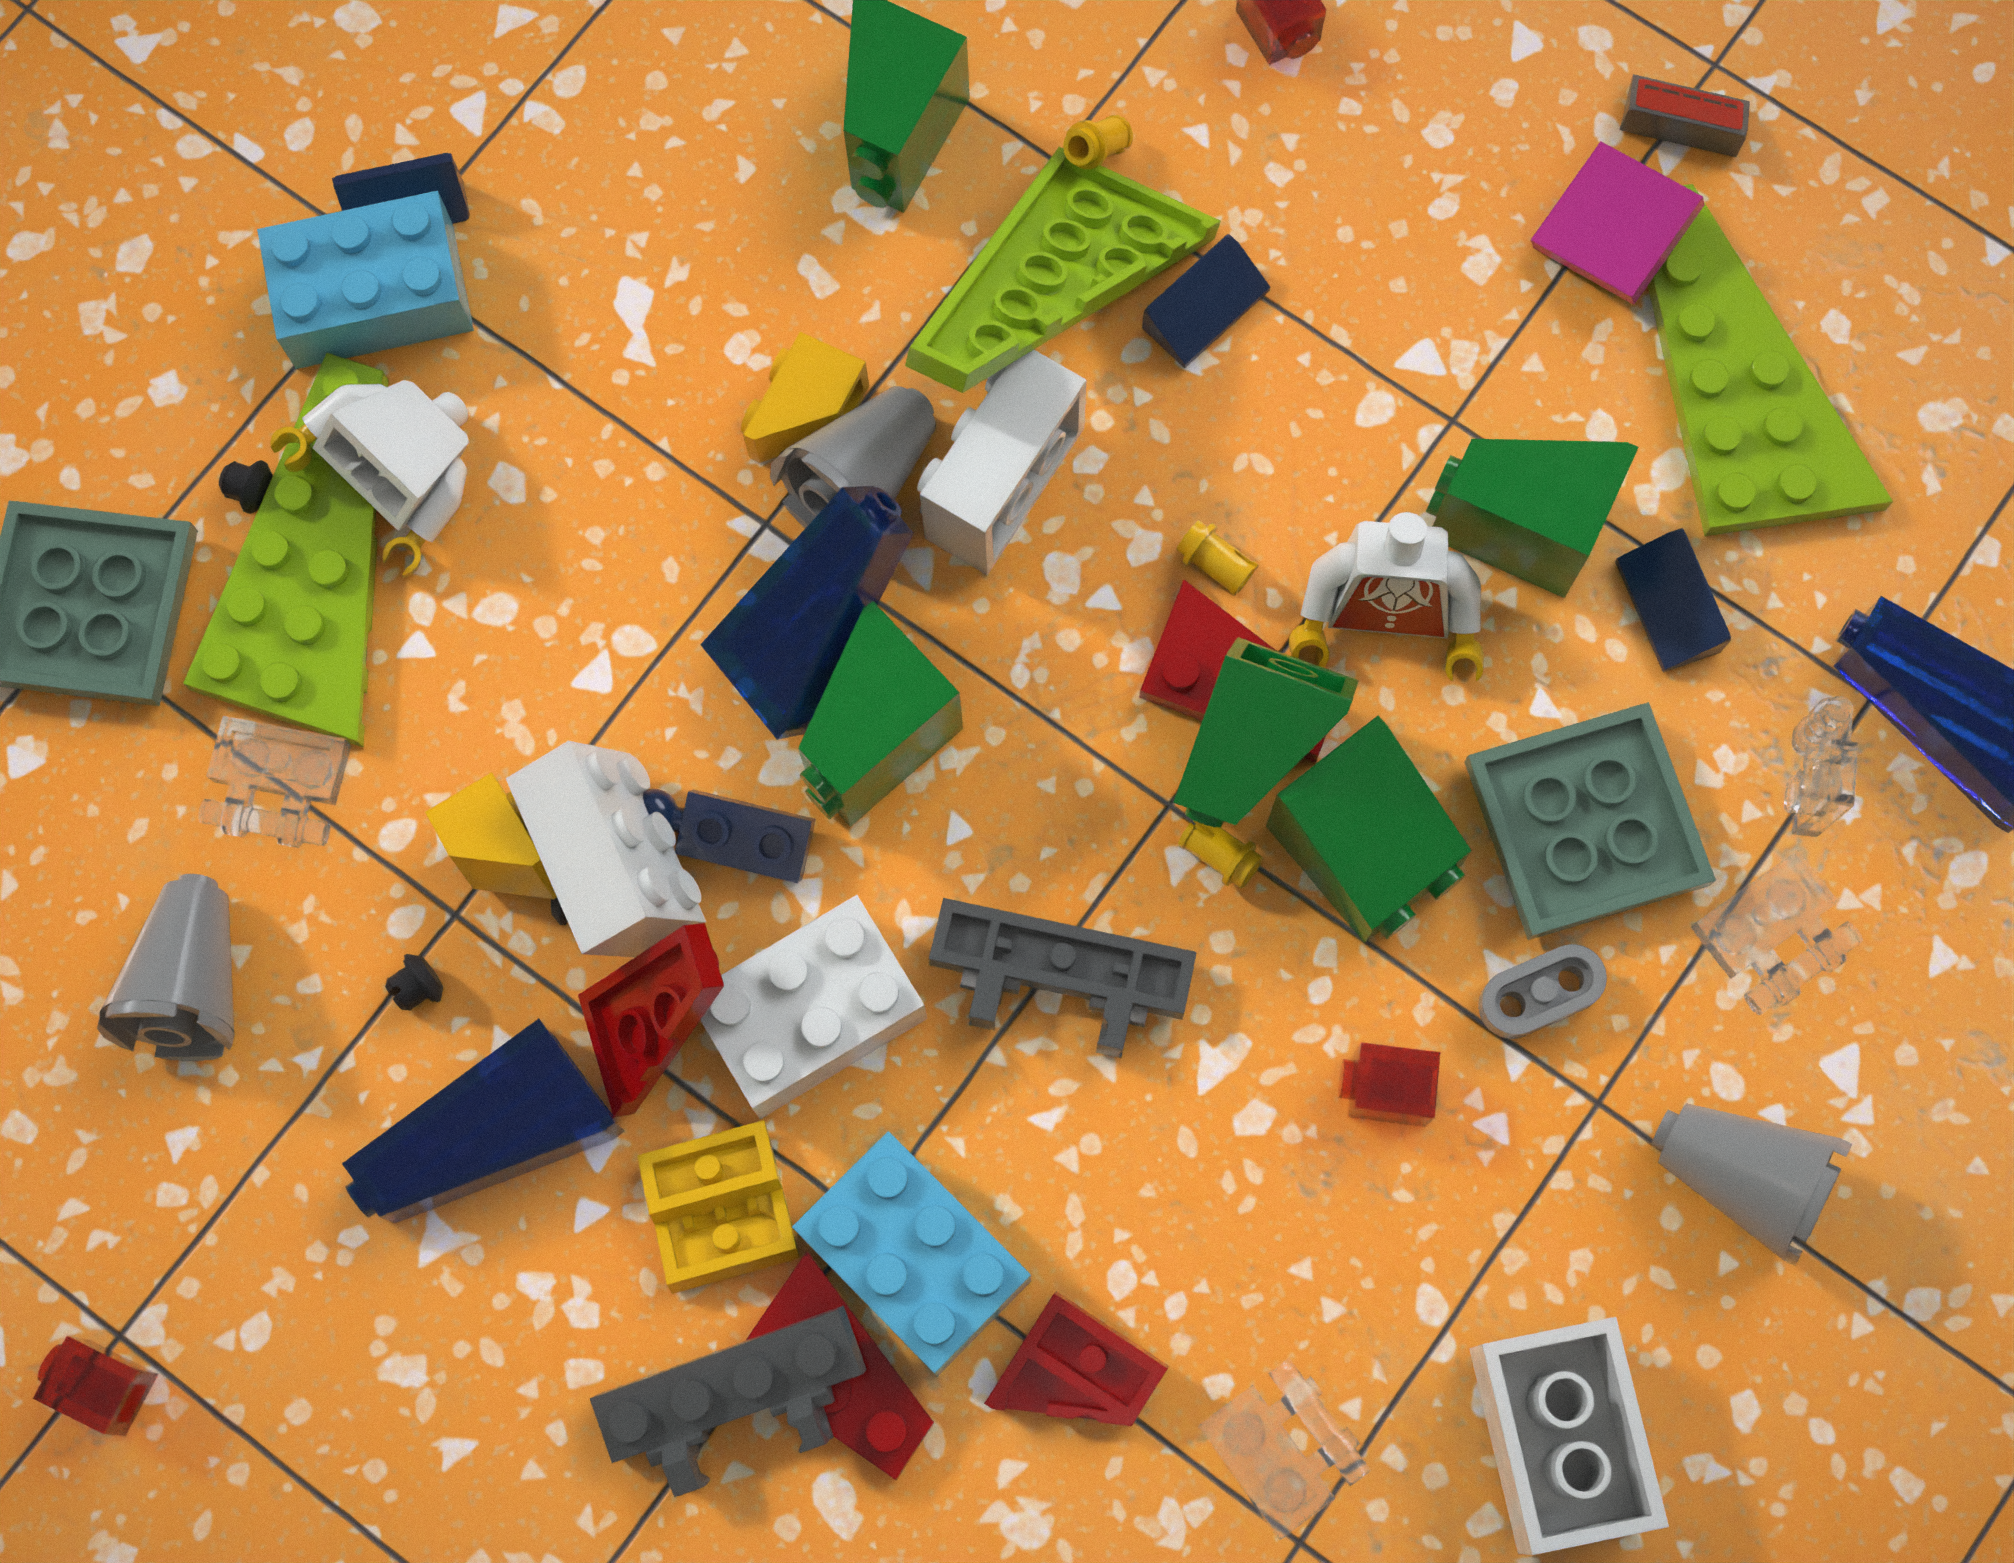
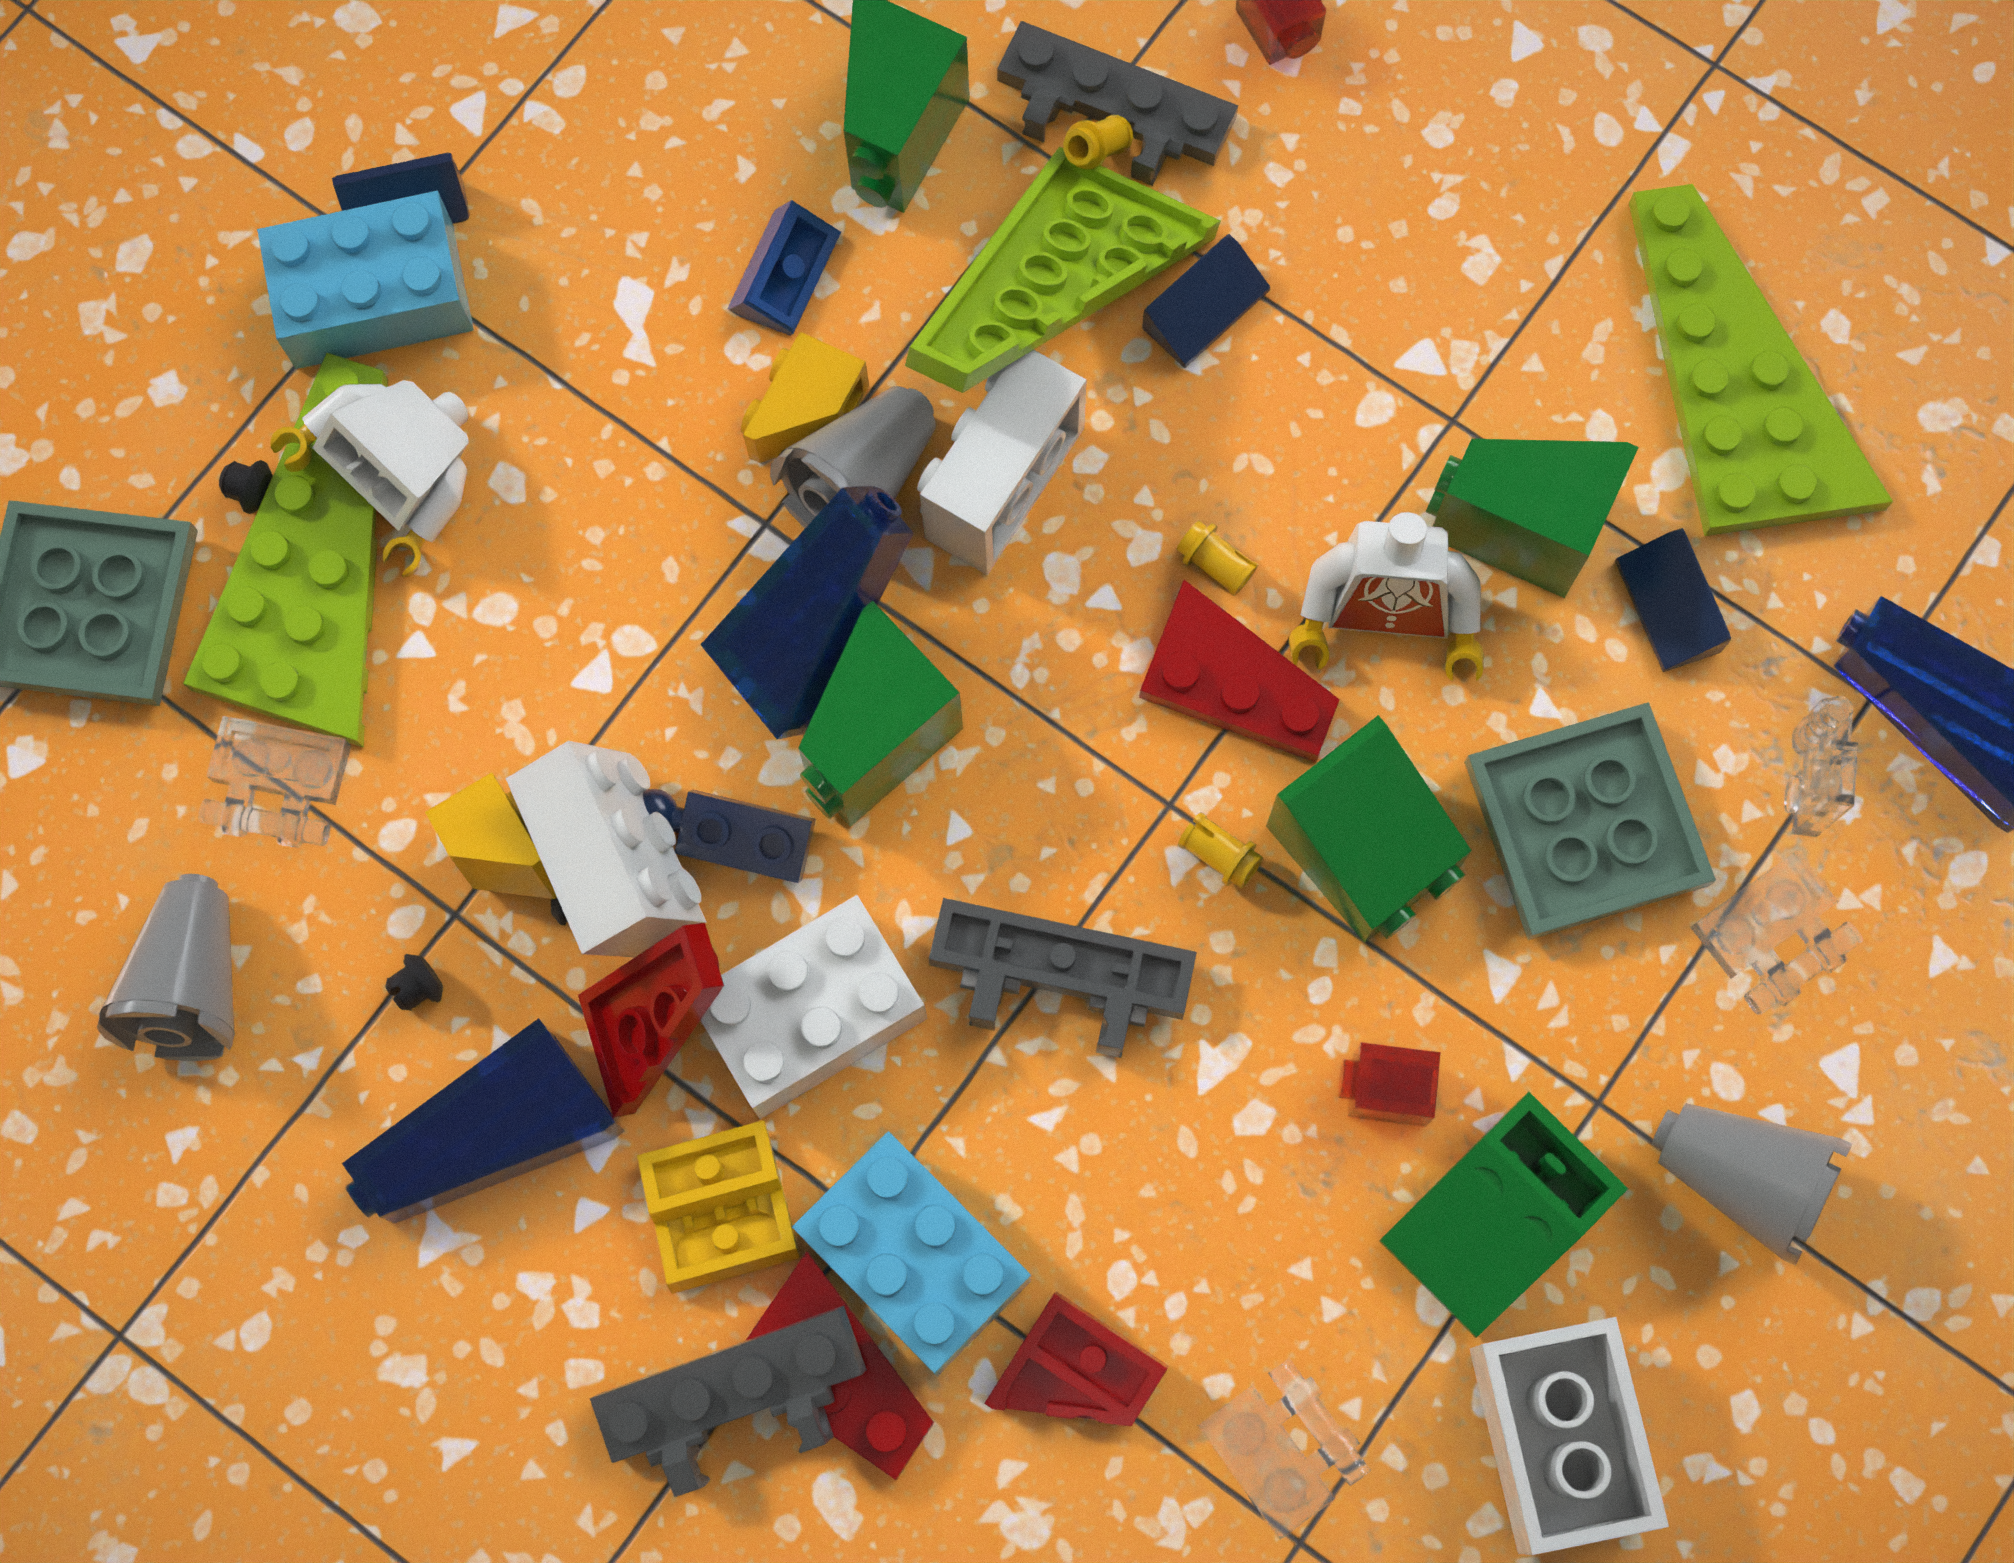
(93, 1385): clear red brick -> none
(784, 268): none -> blue slope
(1077, 78): none -> dark grey hinge
(1257, 728): green slope -> none
(1503, 1214): none -> green slope
(1540, 993): light grey plate -> none
(1617, 222): dark pink tile -> none
(1685, 115): slope -> none

